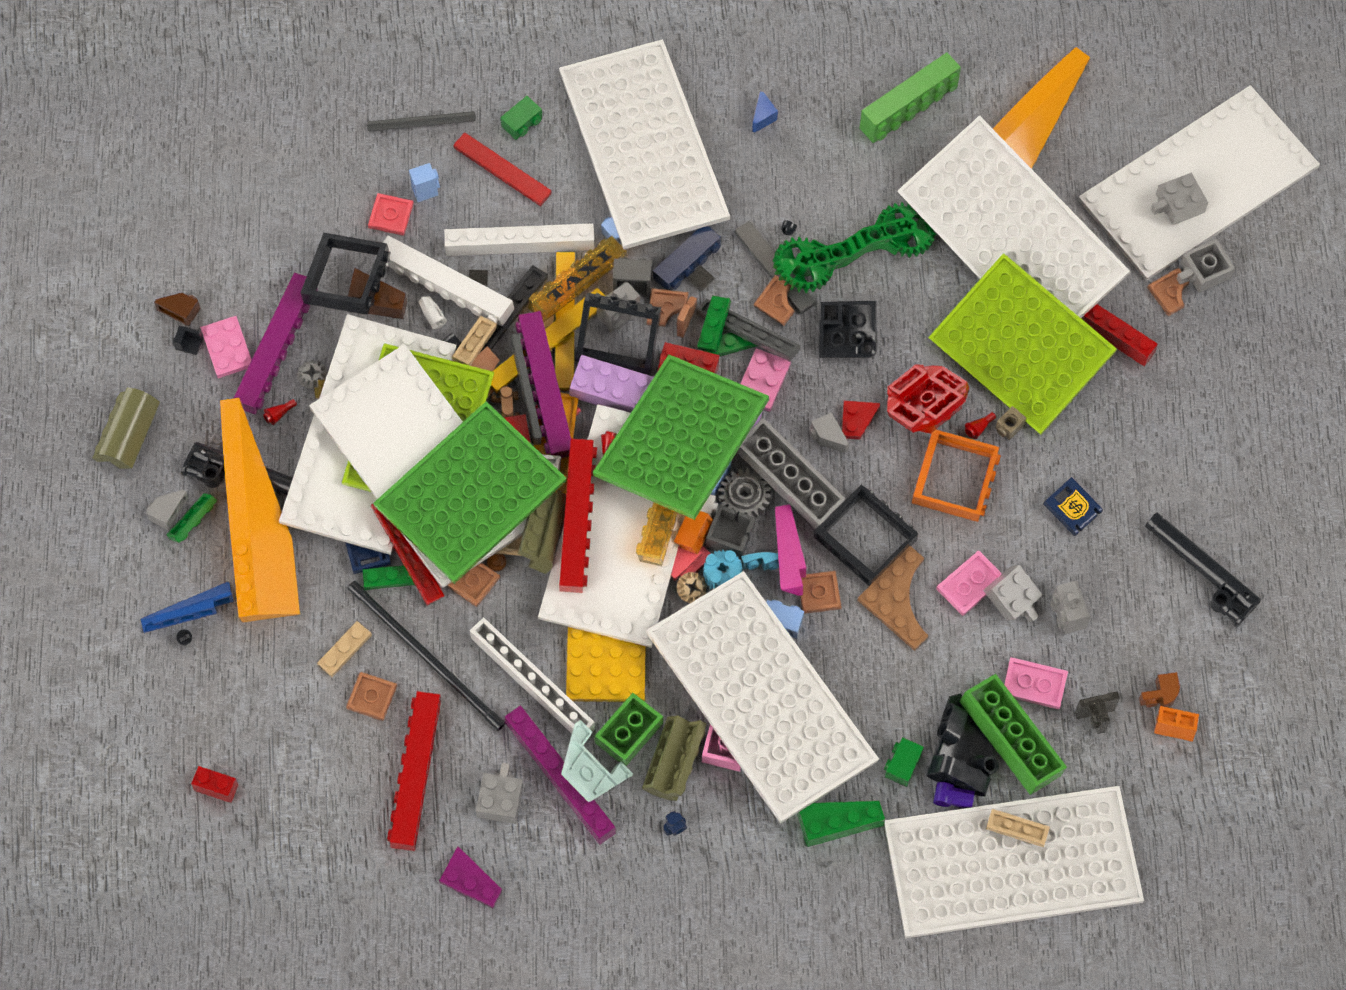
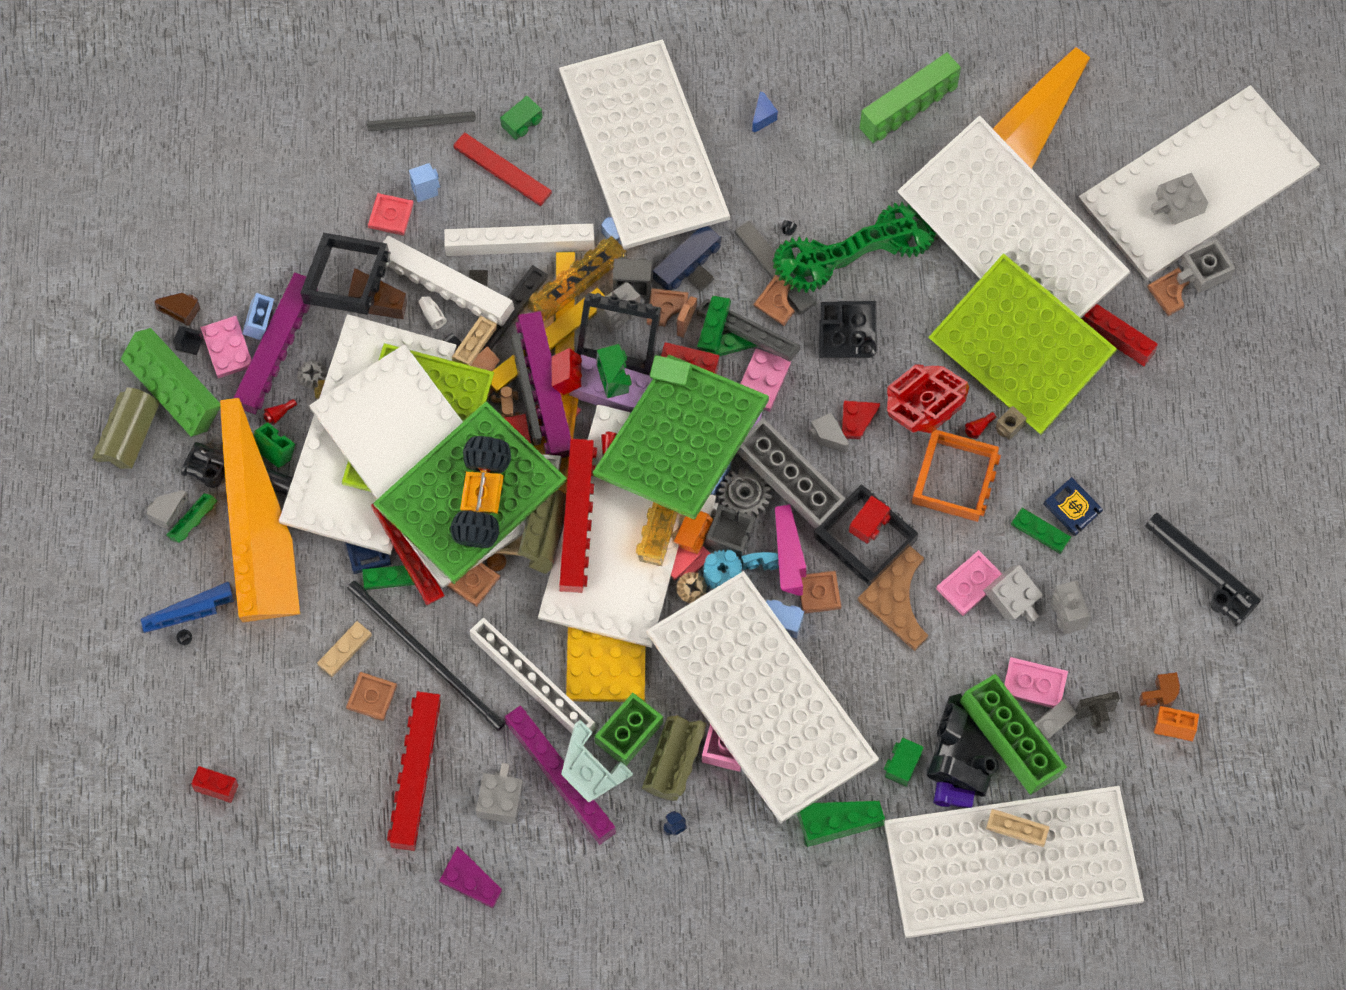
(171, 382): none -> bright green brick
(258, 316): none -> light blue brick
(272, 446): none -> green brick
(481, 492): none -> black plate
(566, 371): none -> red brick
(611, 367): none -> green slope
(670, 370): none -> bright green slope
(869, 520): none -> red brick
(1041, 530): none -> green plate
(1055, 718): none -> light grey slope

